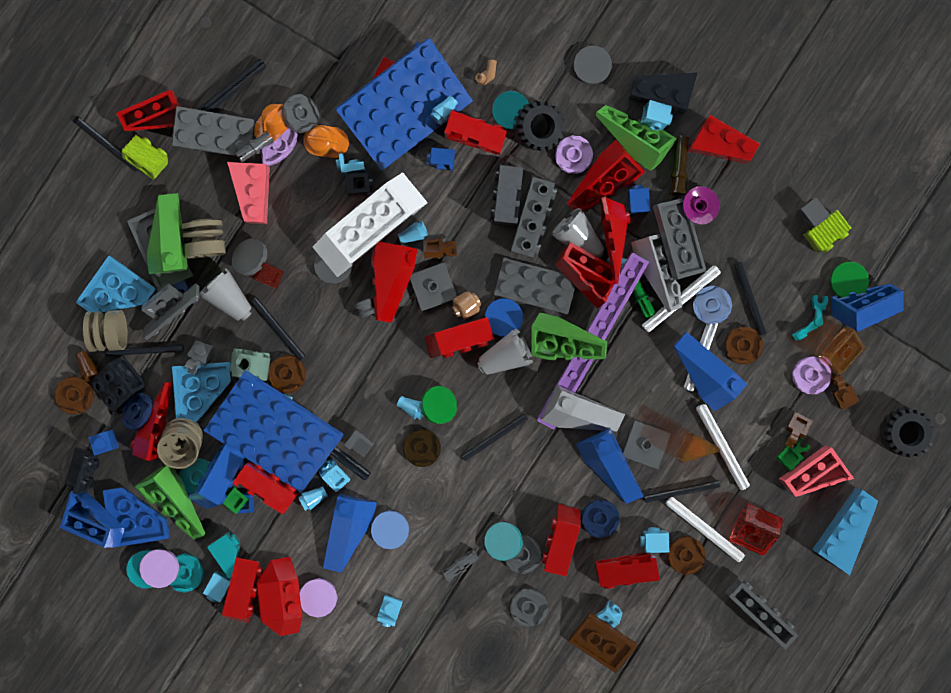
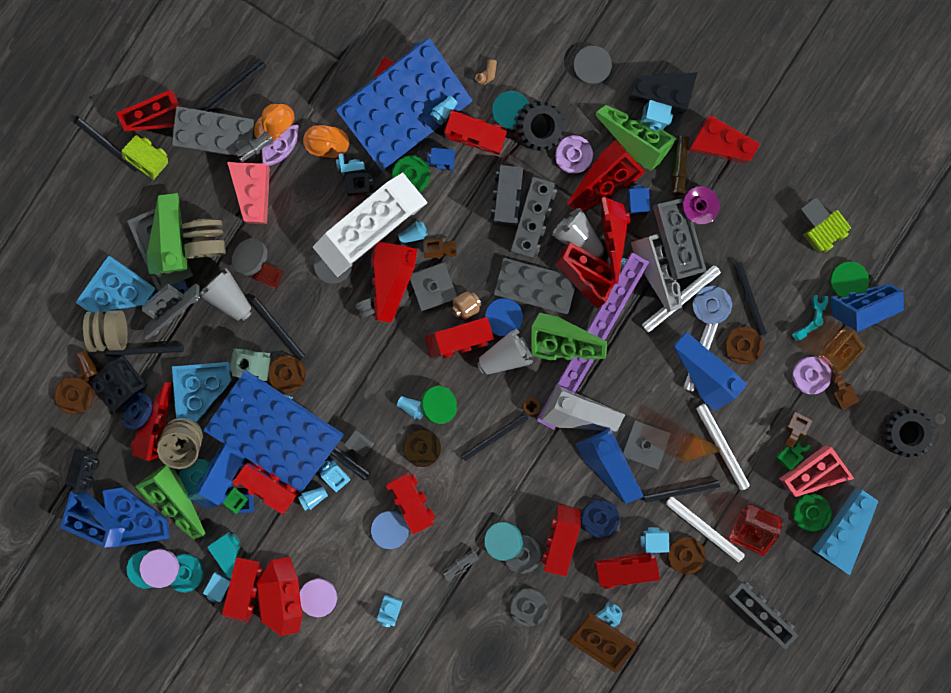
(103, 442): blue brick -> none
(199, 354): dark grey plate -> none
(300, 113): dark grey tile -> none
(349, 525): blue wedge -> none
(411, 502): none -> red wedge
(415, 170): none -> green tile
(527, 402): none -> reddish brown bush
(643, 300): green axle -> none
(812, 512): none -> green tile

